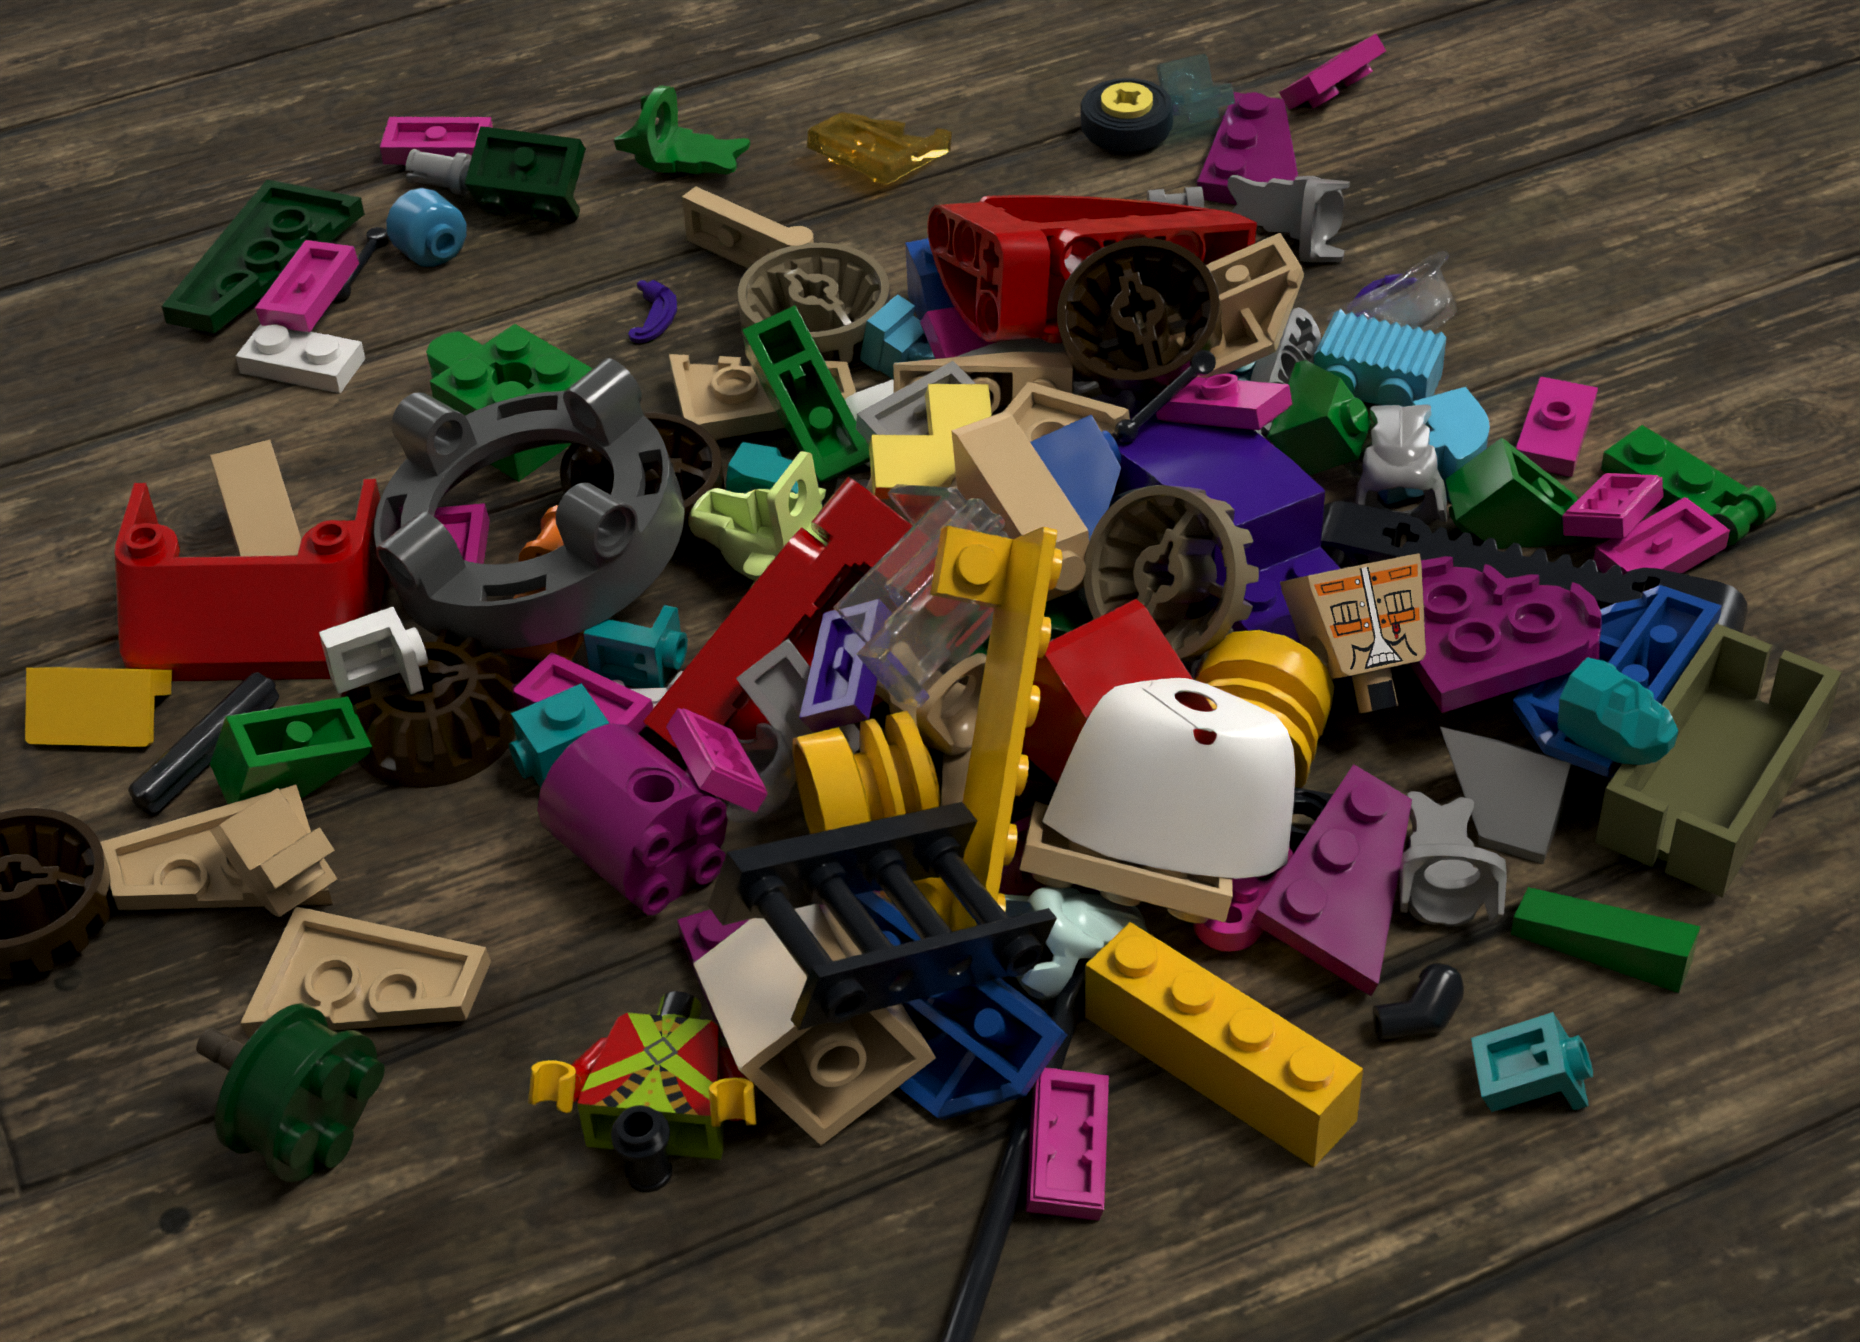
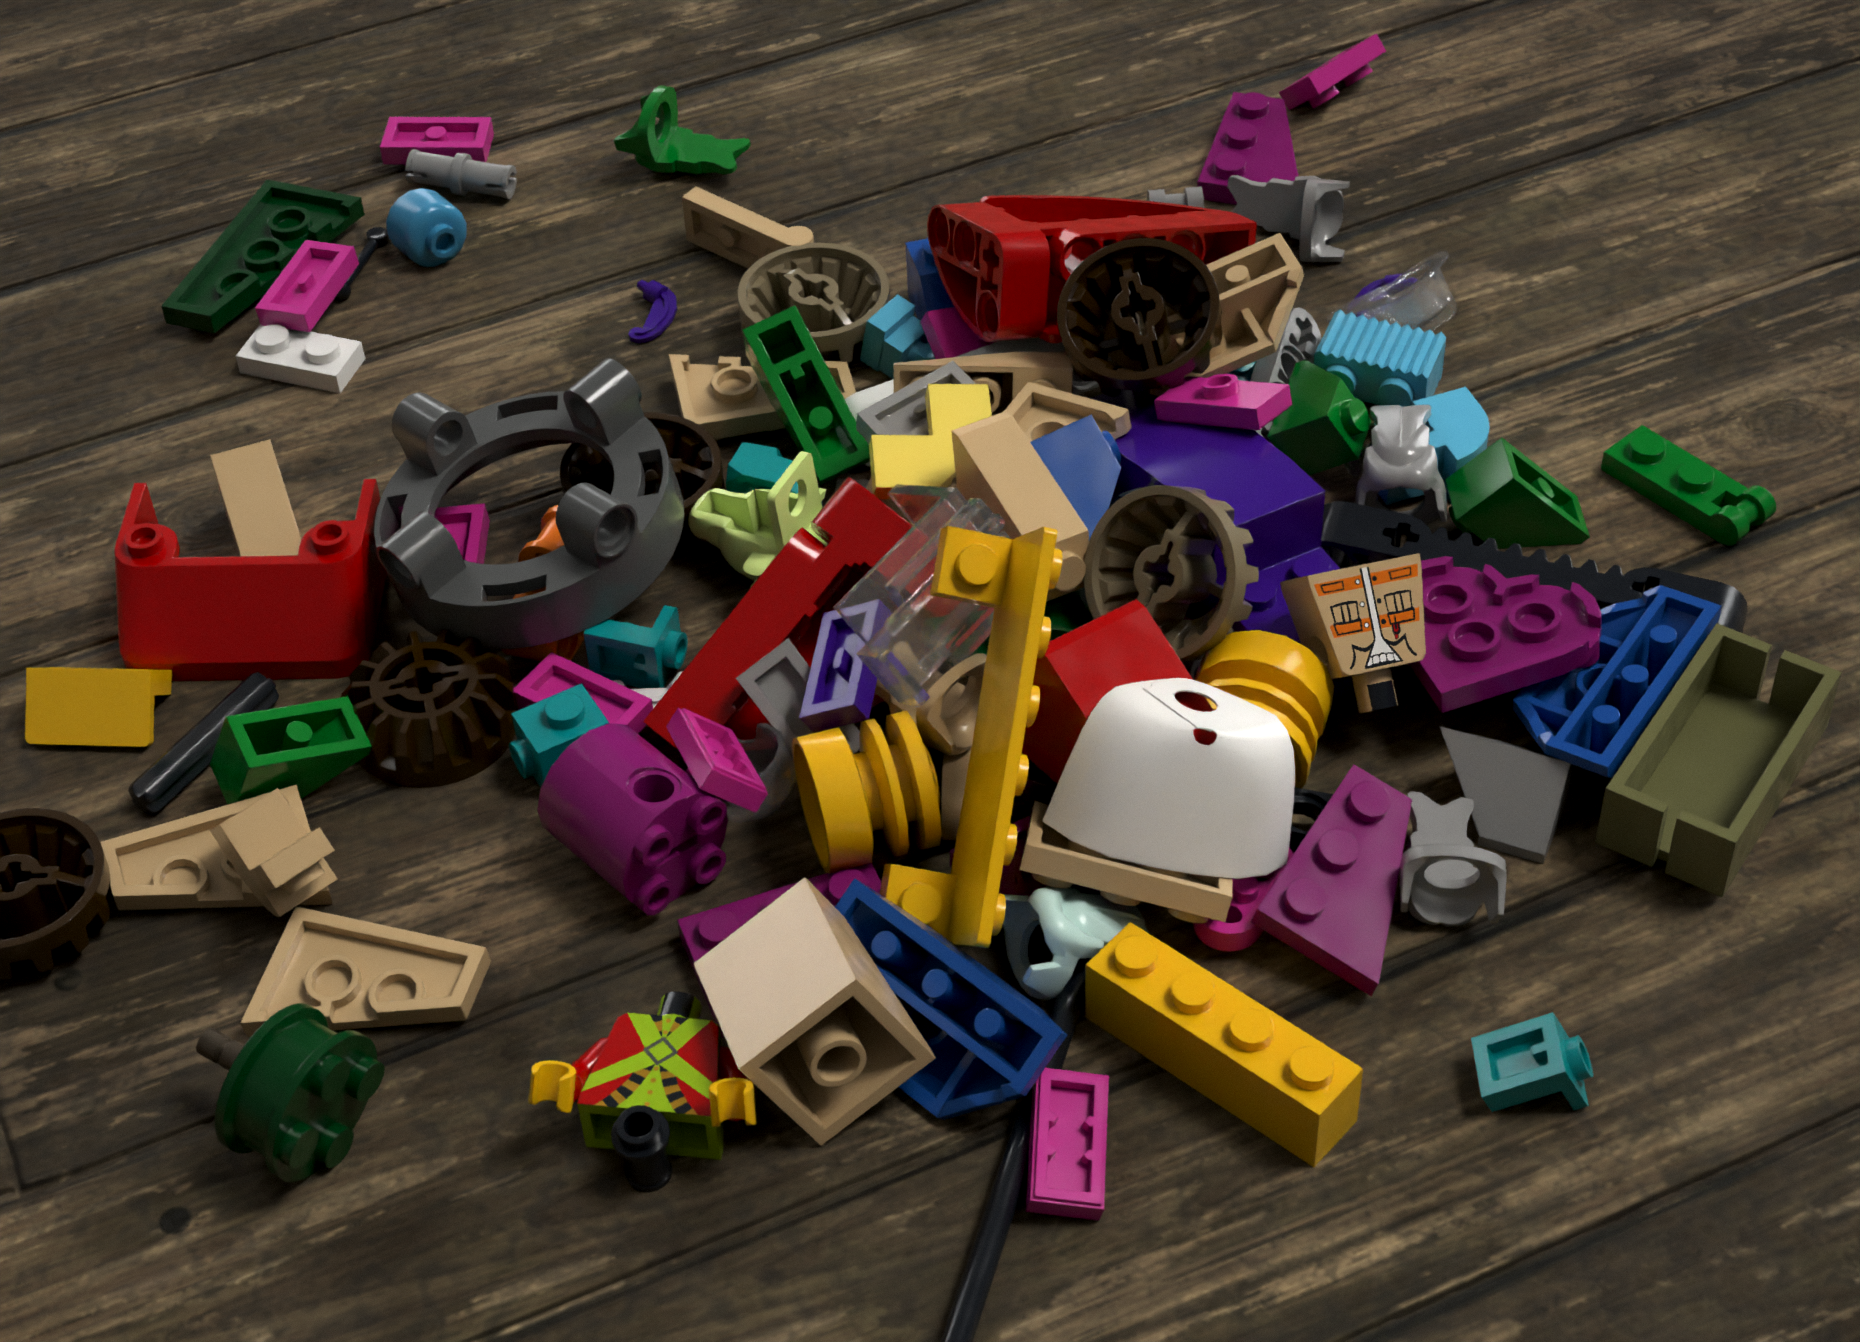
(373, 650): white bracket -> none
(503, 368): green brick -> none
(525, 173): dark green bracket -> none
(875, 146): clear yellow wing -> none
(884, 857): black fence -> none
(1126, 114): black wheel -> none
(1192, 88): clear light blue bracket -> none
(1200, 364): black hinge -> none
(1428, 1008): black arm -> none
(1557, 424): dark pink plate -> none
(1609, 936): green piece -> none
(1613, 506): dark pink plate -> none
(1614, 715): teal rock -> none
(1667, 541): dark pink plate -> none

